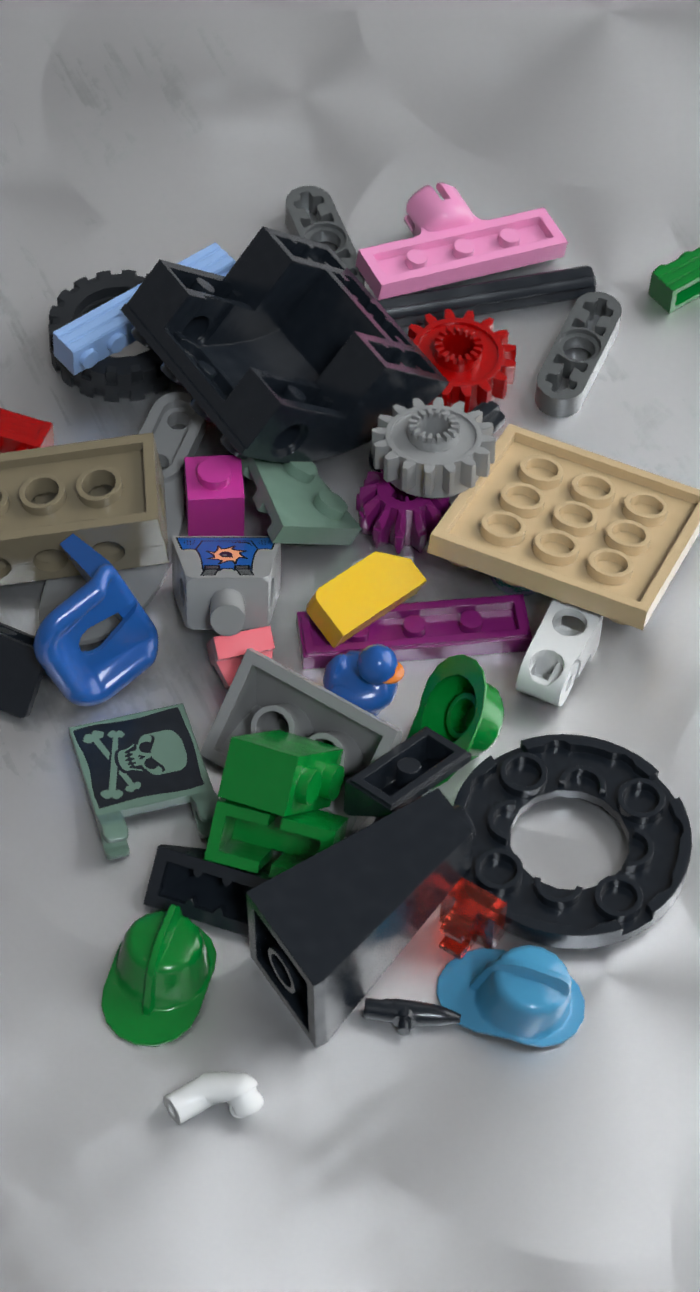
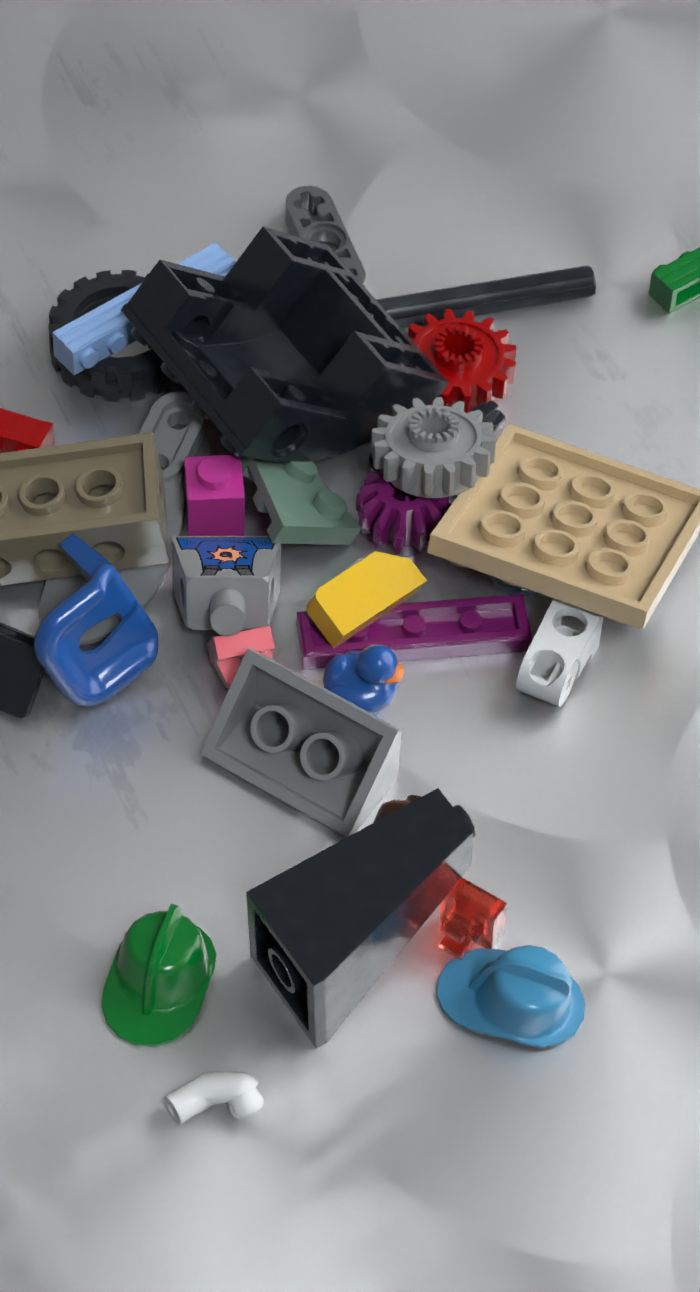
(142, 767): flag -> none
(201, 887): black slope -> none
(248, 836): green piece -> none
(281, 772): green brick -> none
(403, 774): black slope -> none
(409, 1013): black helmet -> none
(456, 245): bright pink plate -> none
(461, 706): green piece -> none
(580, 372): dark grey beam -> none
(603, 775): black plate -> none

